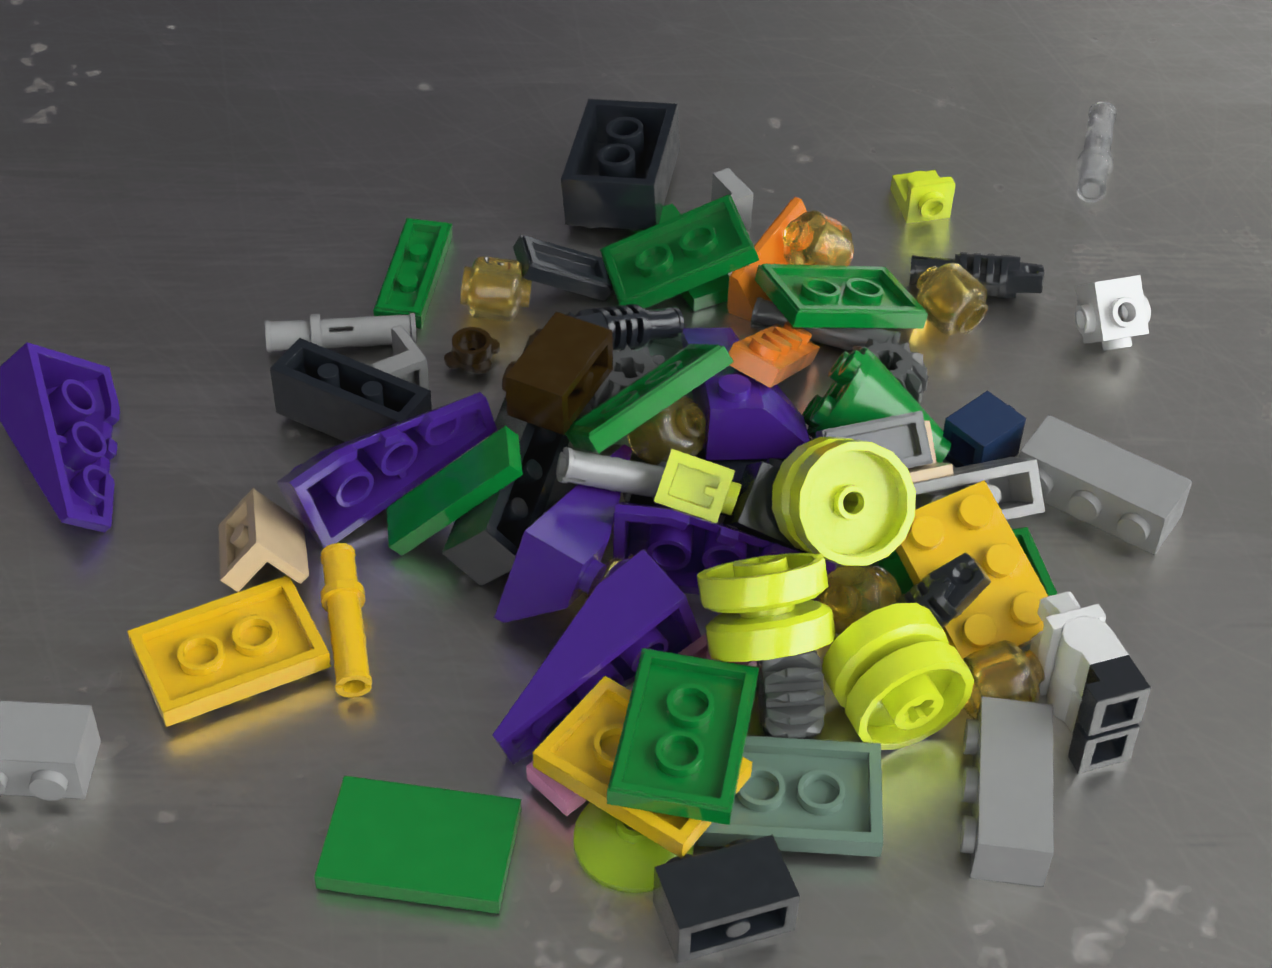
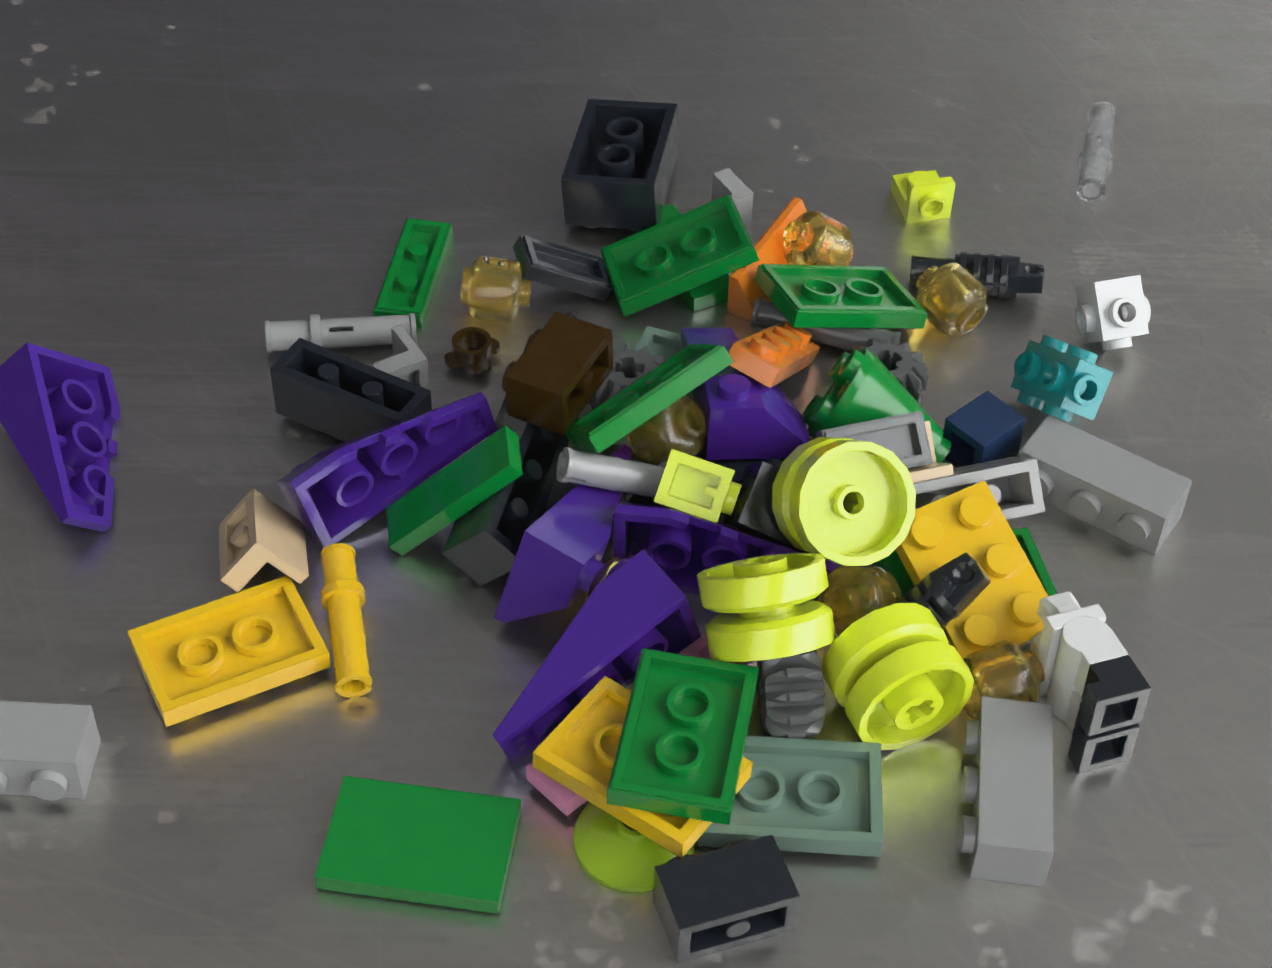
(634, 324): black hinge -> none
(1060, 379): none -> teal brick

